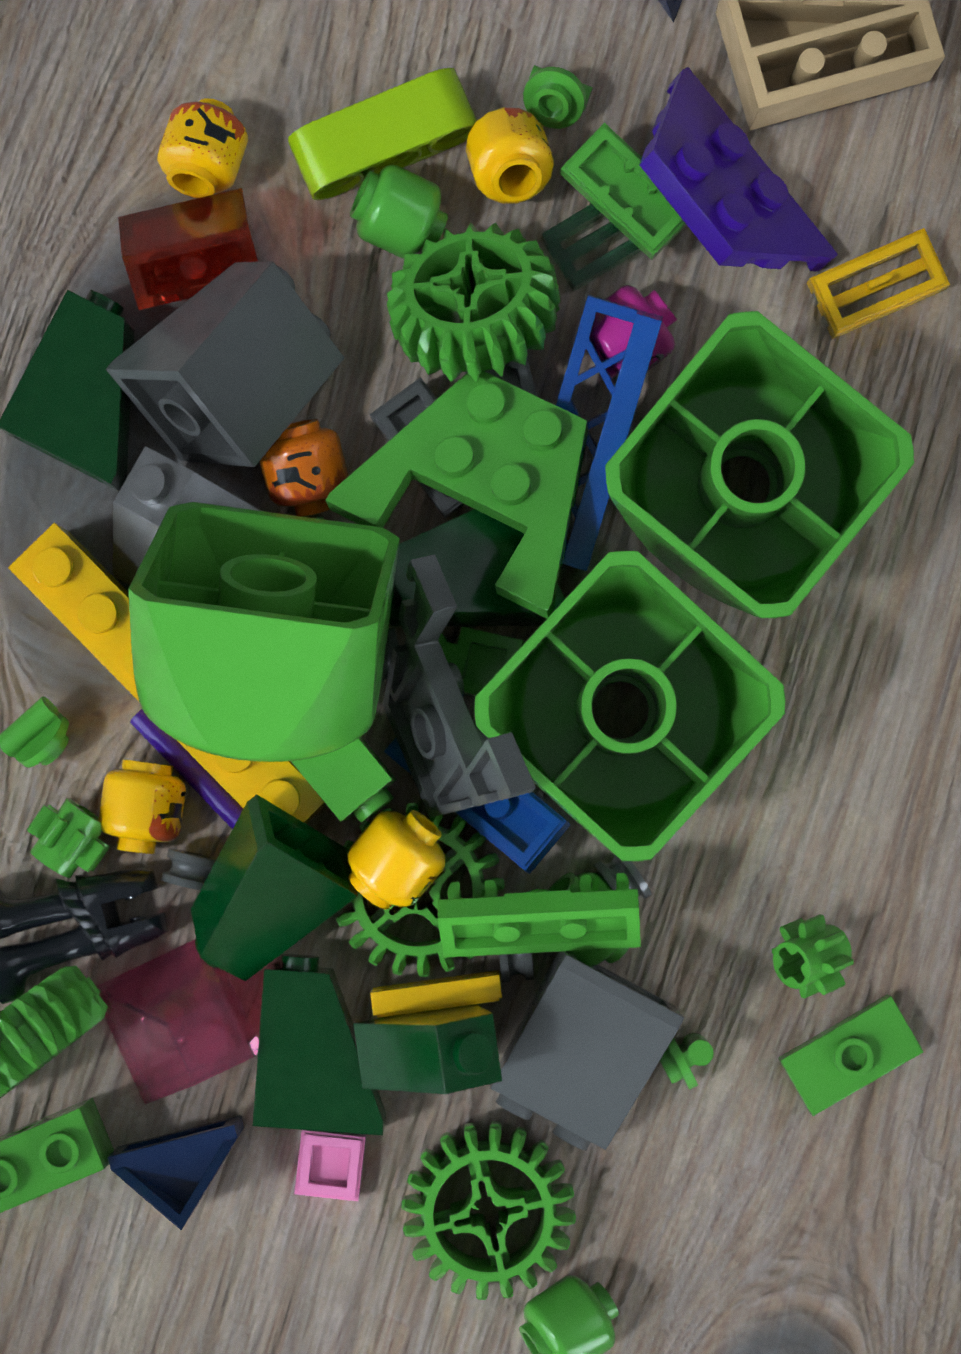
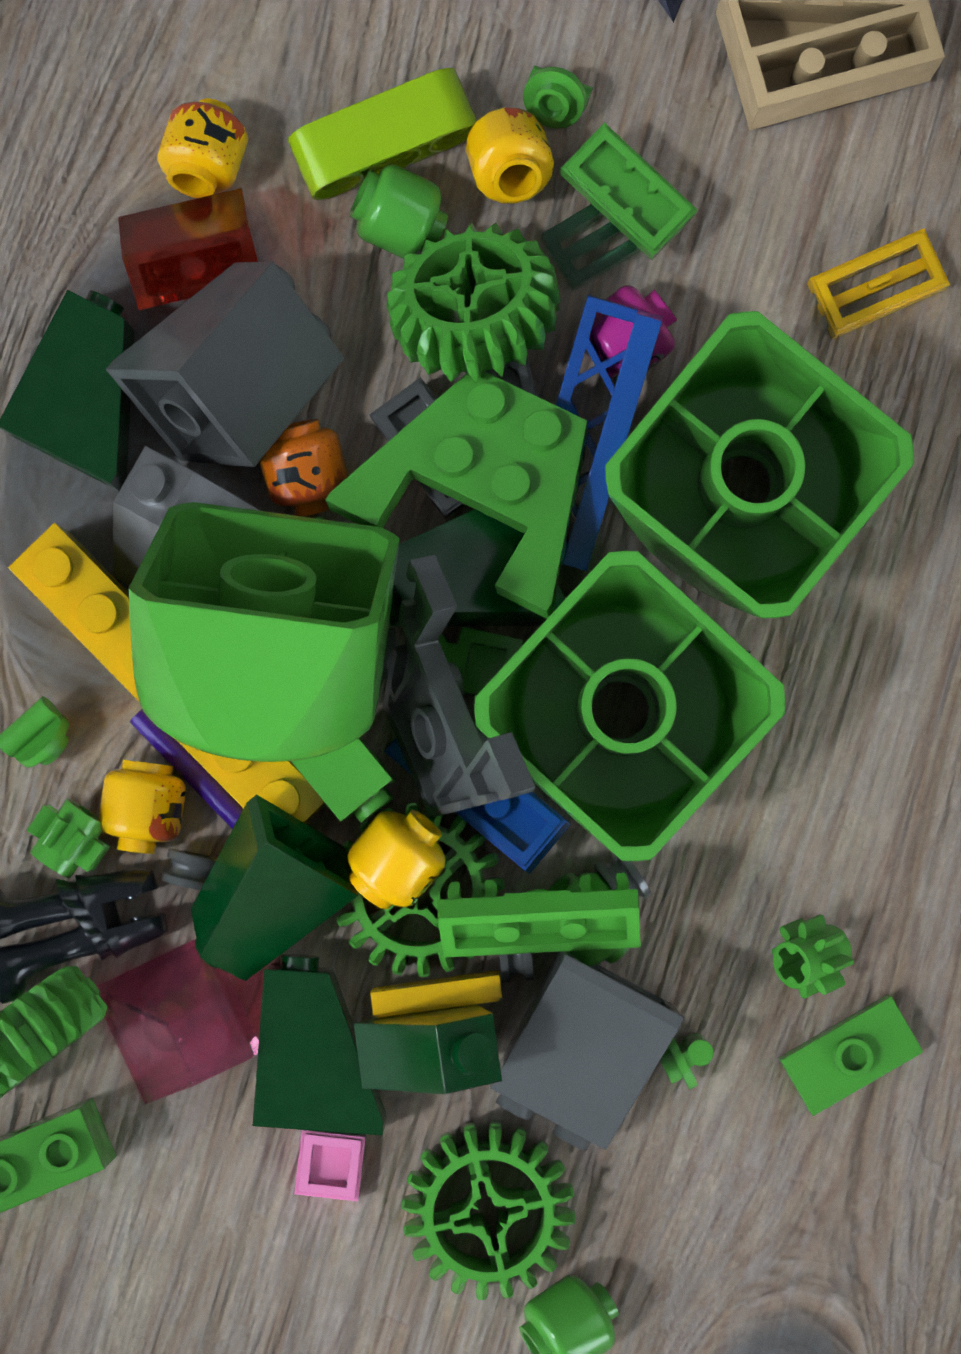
(177, 1166): dark blue slope -> none
(725, 186): dark purple wing -> none

